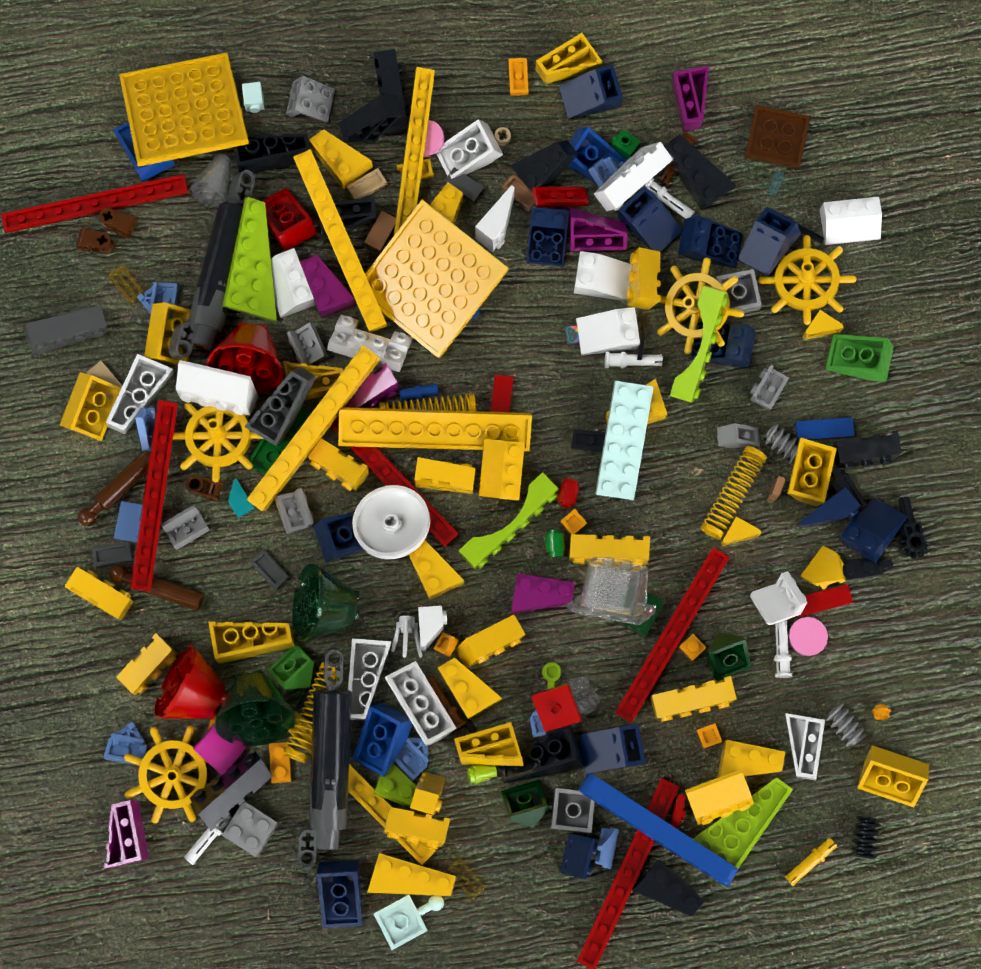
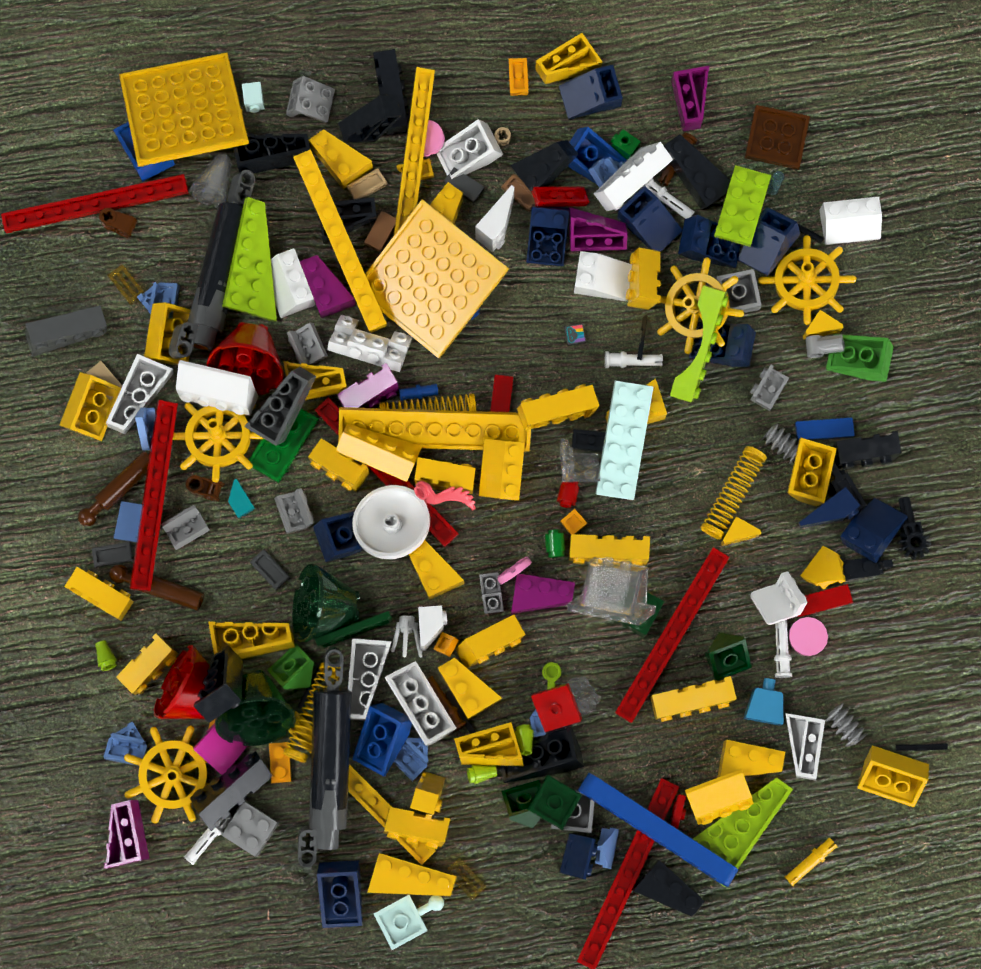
(92, 241): reddish brown piece -> none
(105, 657): none -> lime cone
(222, 685): none -> black wedge
(287, 220): red slope -> none
(313, 428): yellow brick -> none
(353, 630): none -> dark green tile
(379, 451): none -> yellow wedge
(395, 787): lime wing -> none
(424, 492): none -> coral plant
(480, 548): lime arch -> none
(491, 592): none -> light grey slope
(510, 572): none -> bright pink tile
(524, 736): none -> lime cone
(554, 802): none -> dark green tile
(558, 407): none -> yellow wedge
(578, 466): none -> clear bracket
(608, 331): white slope -> none
(612, 749): dark blue slope -> none
(692, 647): light orange plate -> none
(709, 736): light orange plate -> none
(738, 436): light grey slope -> none
(742, 206): none -> lime plate
(765, 704): none -> dark azure torso
(776, 489): medium nougat tile -> none
(819, 345): none -> light grey piece
(866, 837): black piece -> none
(881, 712): light orange plate -> none
(924, 747): none -> black piece

